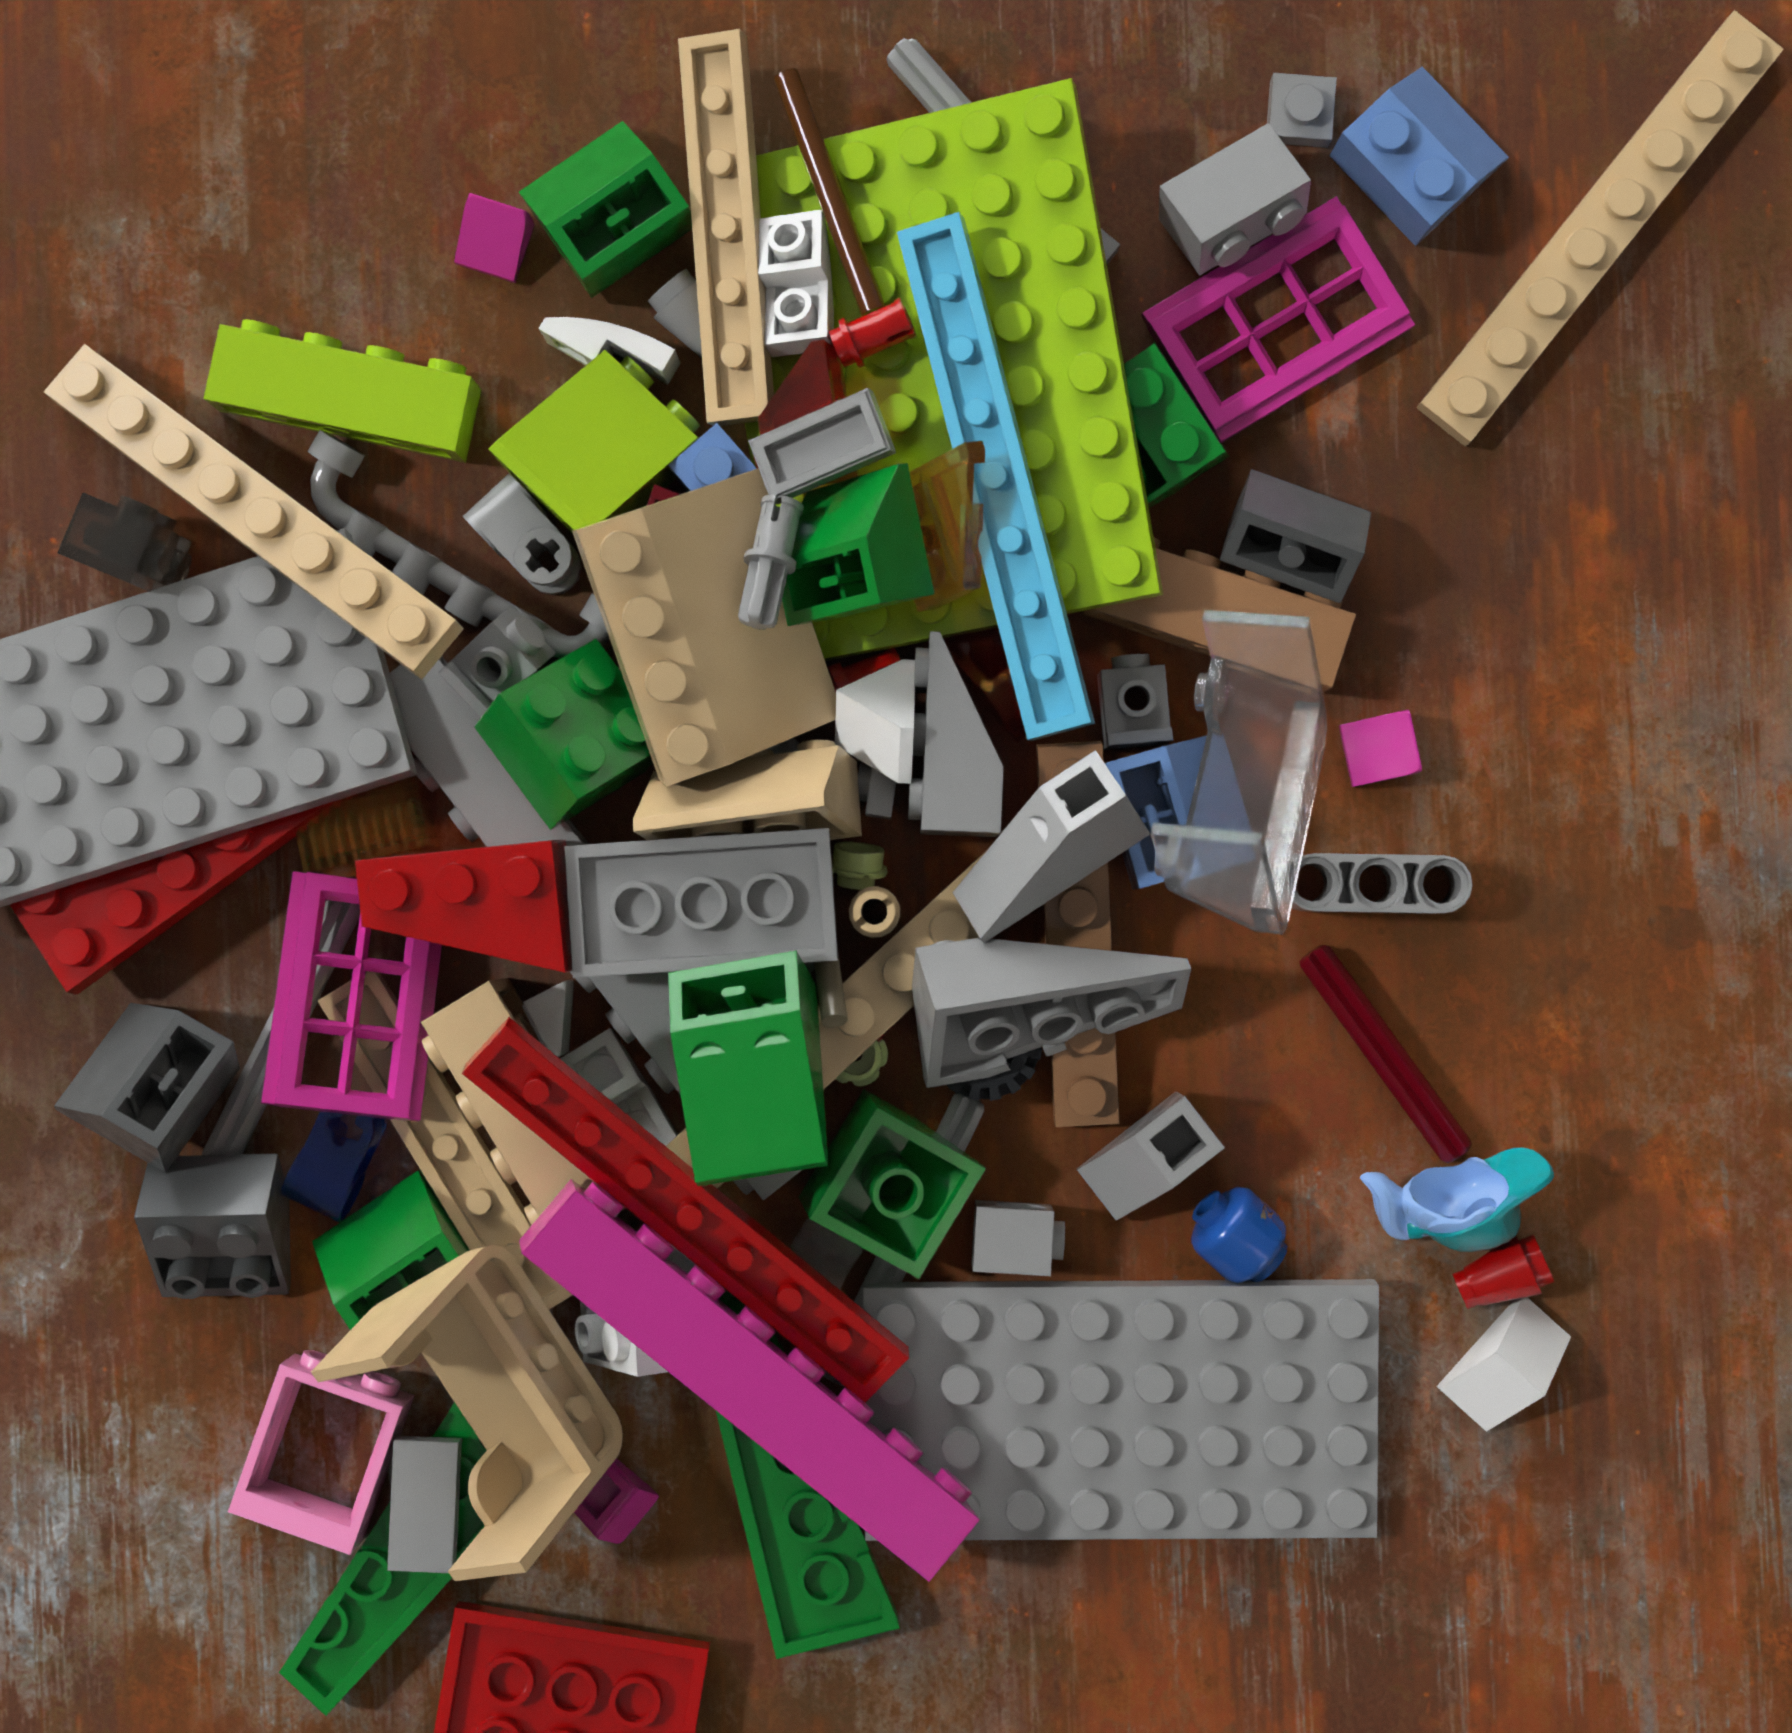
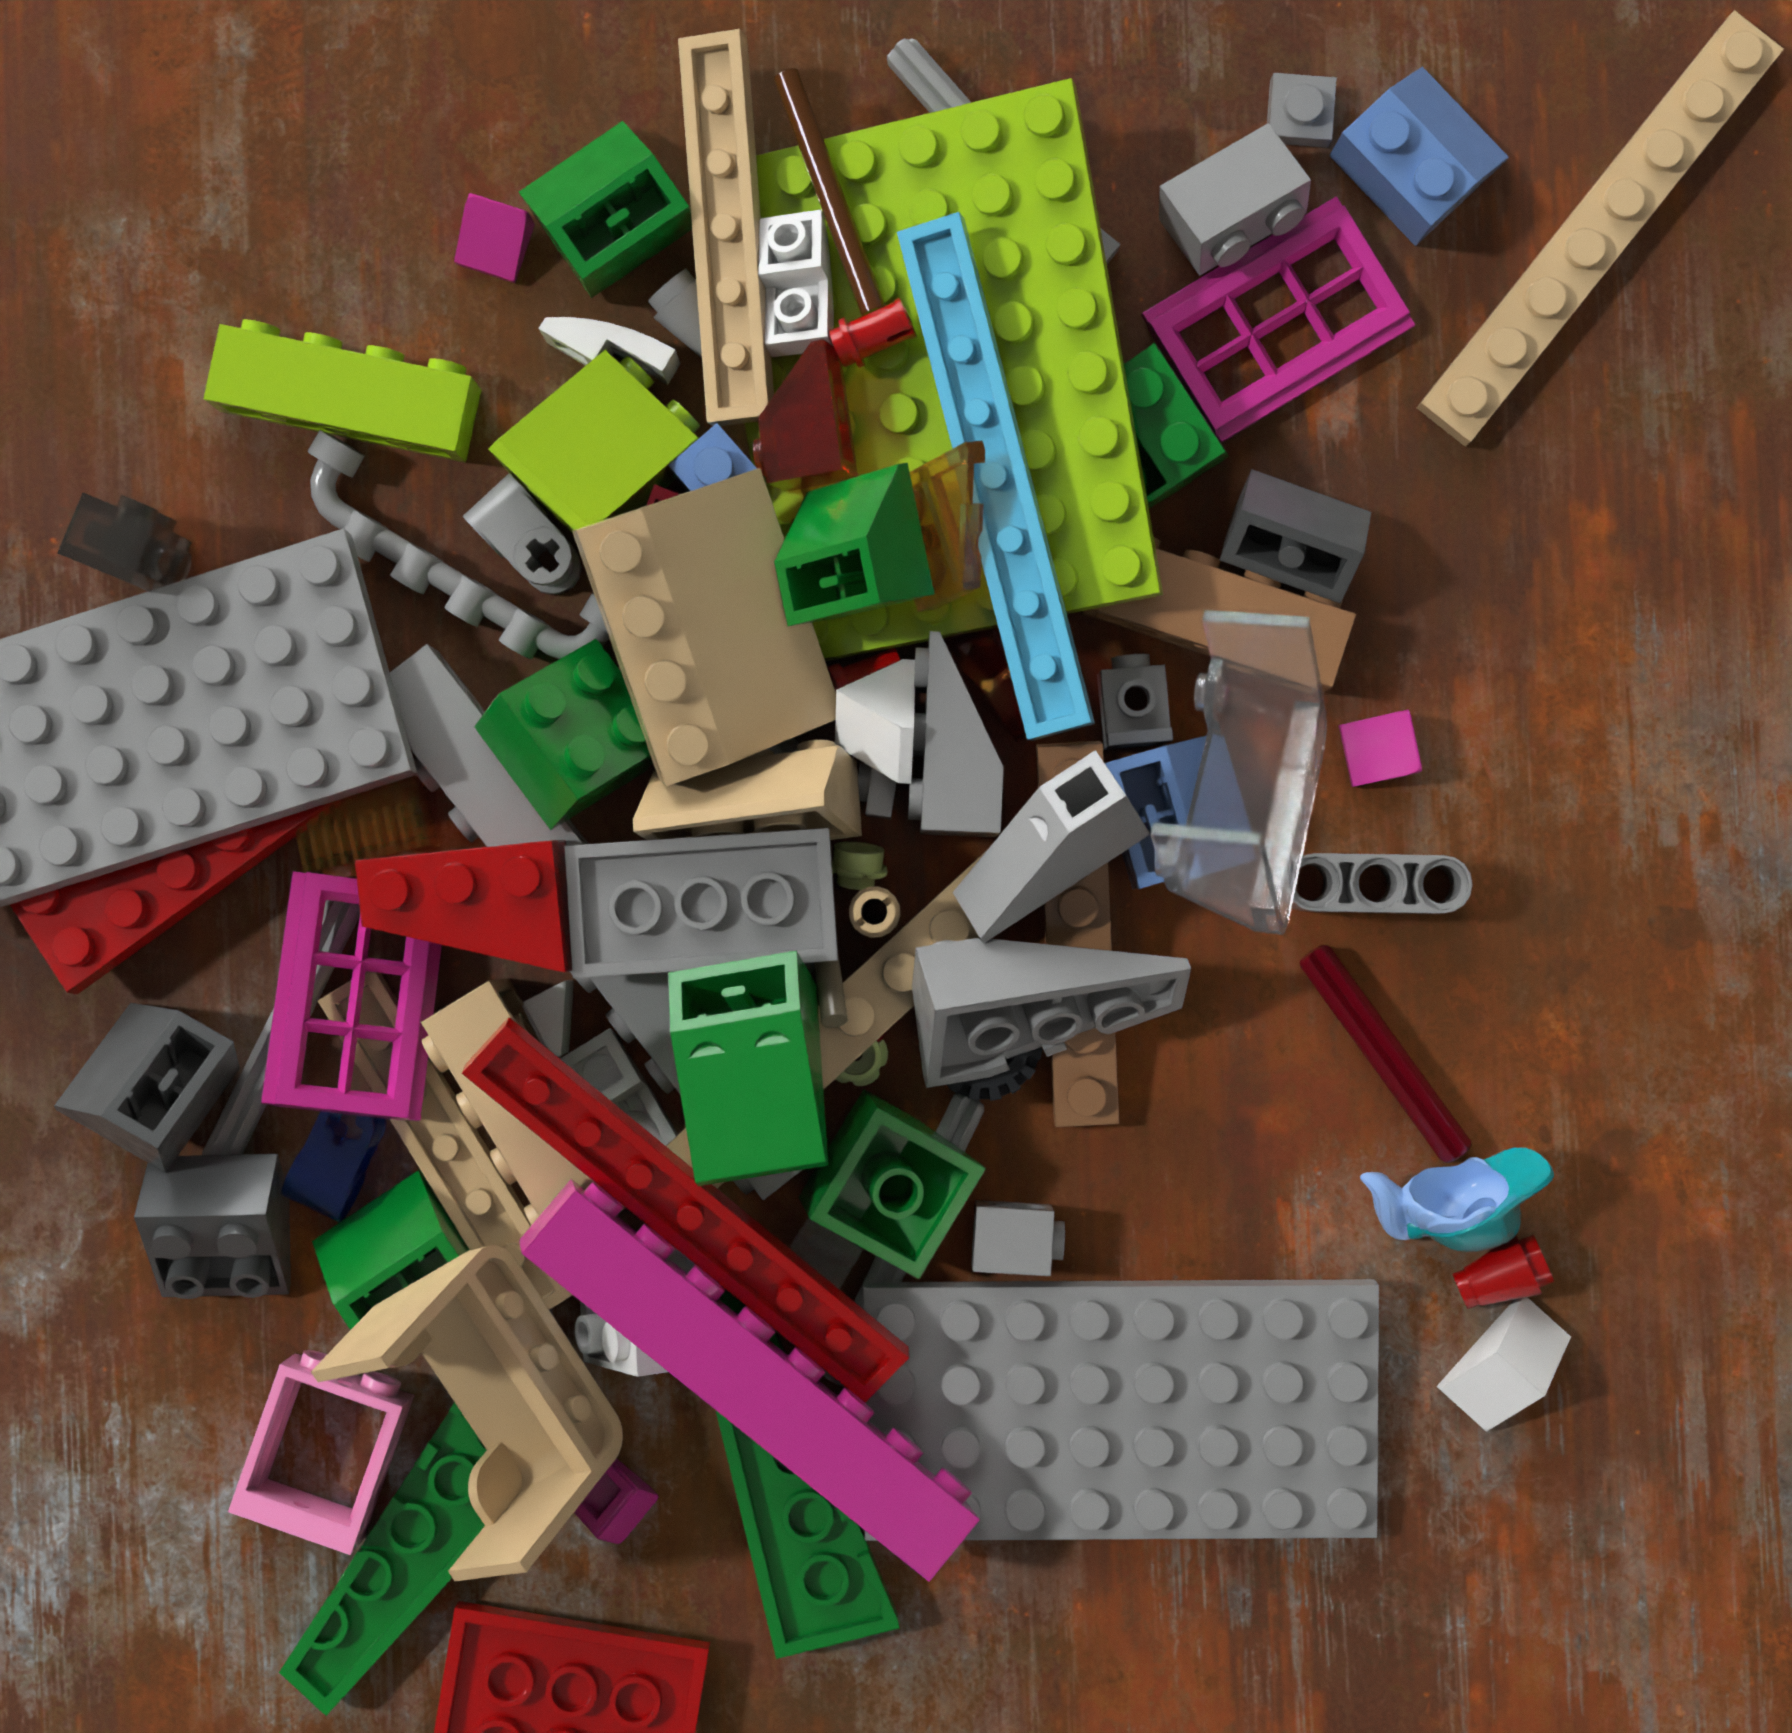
(255, 512): tan plate -> none
(424, 1504): light grey tile -> none
(497, 659): light grey brick -> none
(769, 562): light grey axle -> none
(822, 445): light grey tile -> none
(1150, 1156): light grey slope -> none
(1238, 1235): blue head -> none

